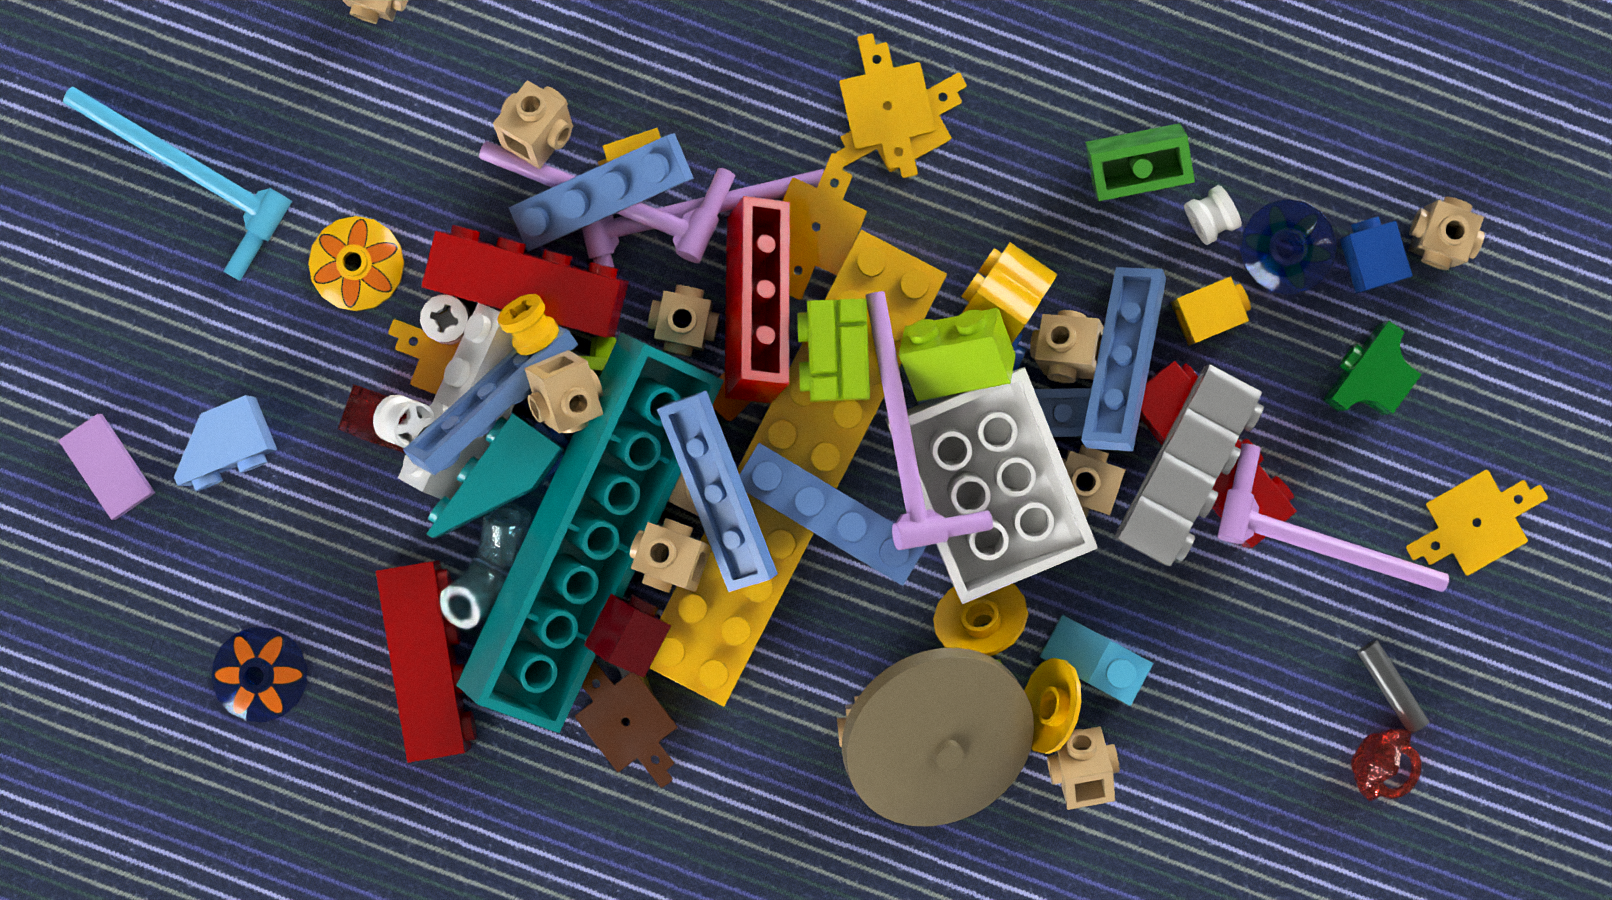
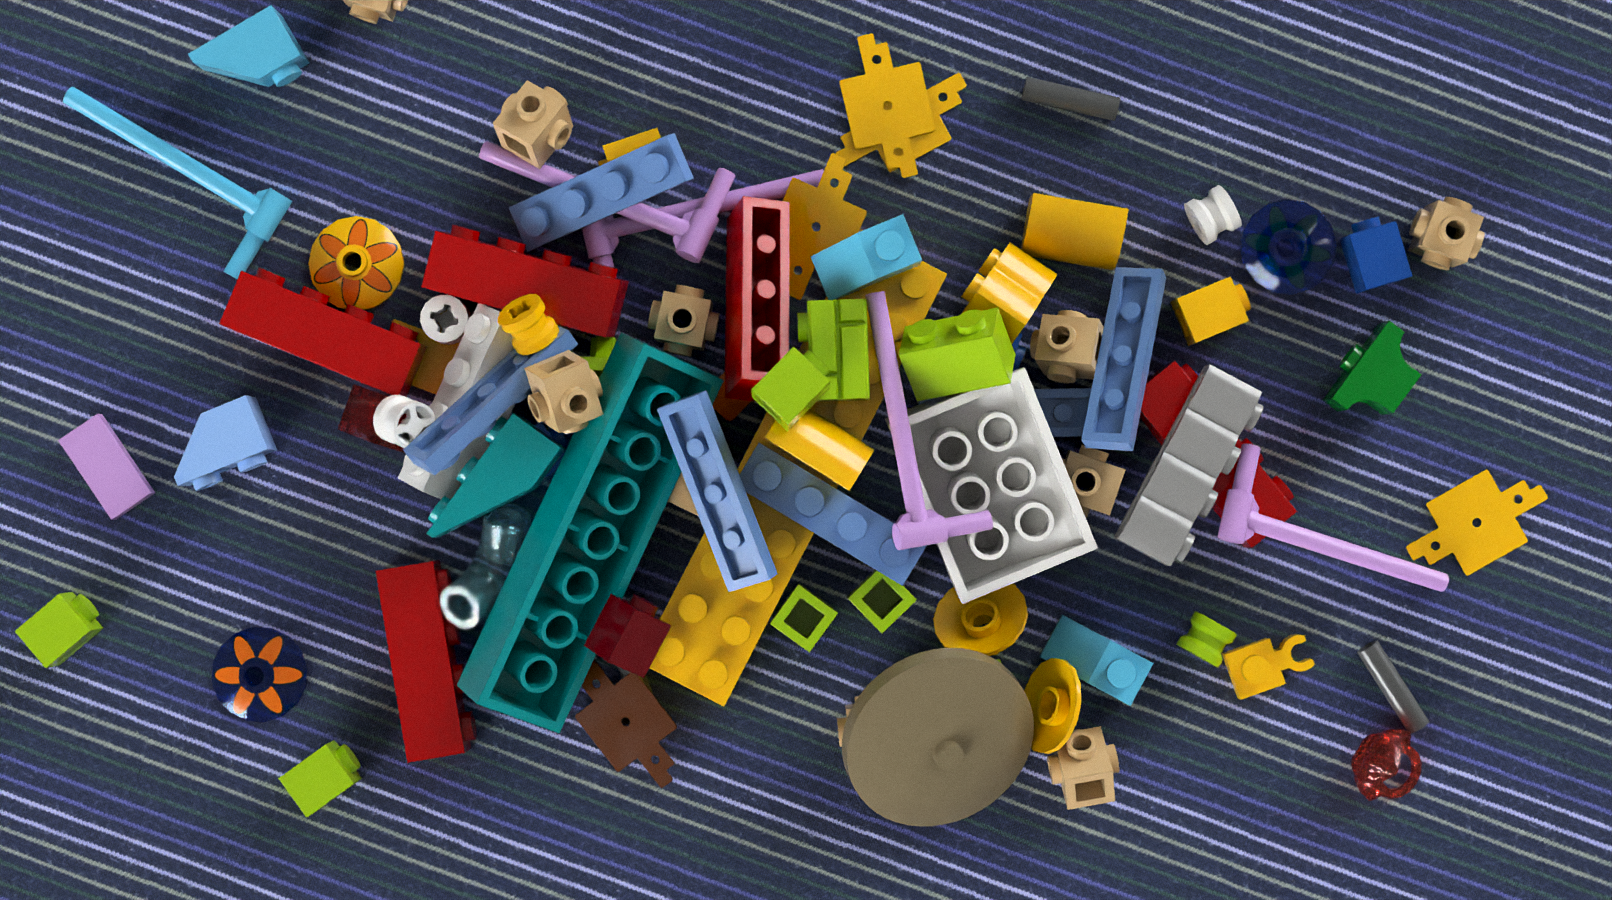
(60, 628): none -> lime brick
(254, 51): none -> medium azure slope
(322, 334): none -> red brick
(322, 777): none -> lime brick
(685, 558): tan brick -> none
(792, 387): none -> lime brick
(804, 617): none -> lime brick
(823, 448): none -> yellow brick
(867, 258): none -> medium azure slope
(881, 600): none -> lime brick
(1070, 98): none -> dark grey piece
(1074, 231): none -> yellow brick
(1140, 162): bright green brick -> none
(1206, 639): none -> lime wheel
(1259, 666): none -> yellow plate

